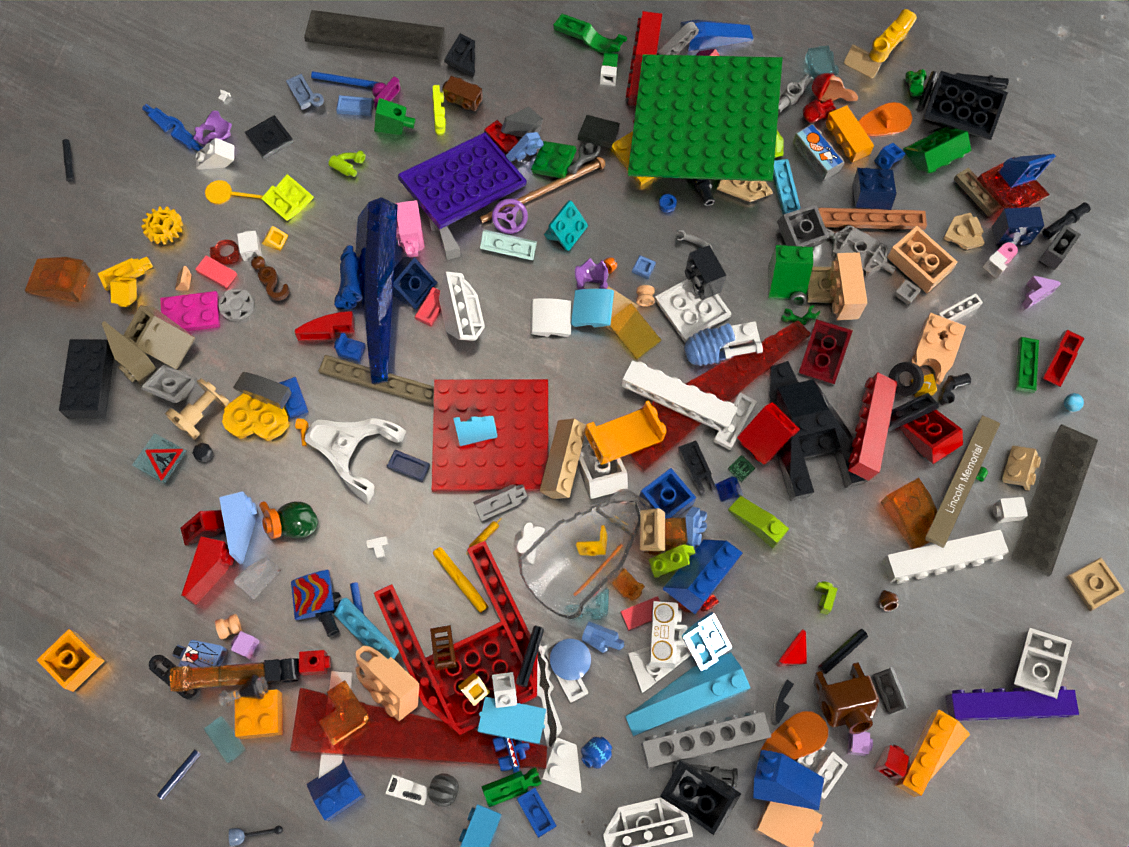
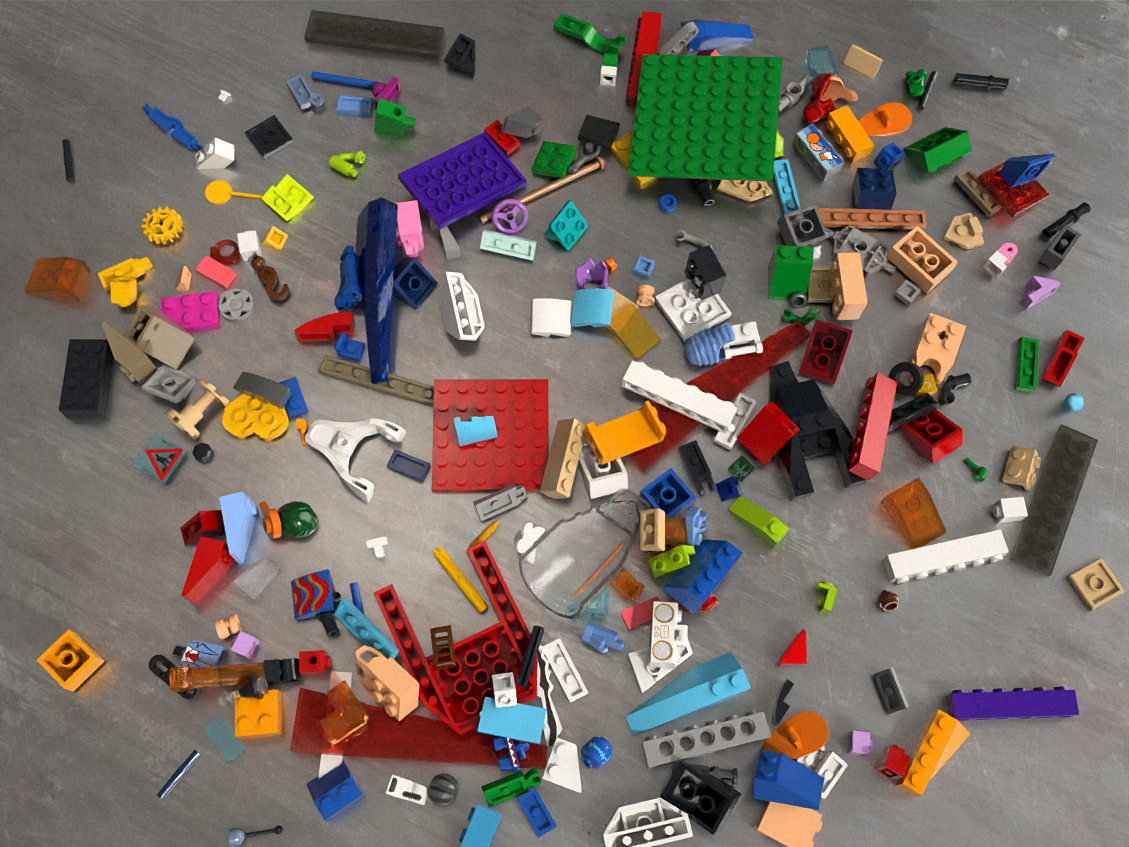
(214, 123): medium lavender helmet -> none
(430, 308): coral tile -> none
(438, 111): neon yellow hinge -> none
(462, 93): reddish brown brick -> none
(474, 689): yellow slope -> none
(528, 144): medium blue hinge -> none
(570, 659): medium blue dish -> none
(594, 548): yellow bracket -> none
(706, 641): slope -> none
(843, 651): black axle -> none
(848, 701): reddish brown piece -> none
(892, 36): yellow plate -> none
(961, 308): white piece -> none
(962, 482): dark tan tile -> none
(965, 105): black slope -> none
(1018, 226): dark blue brick -> none
(1043, 663): white slope -> none

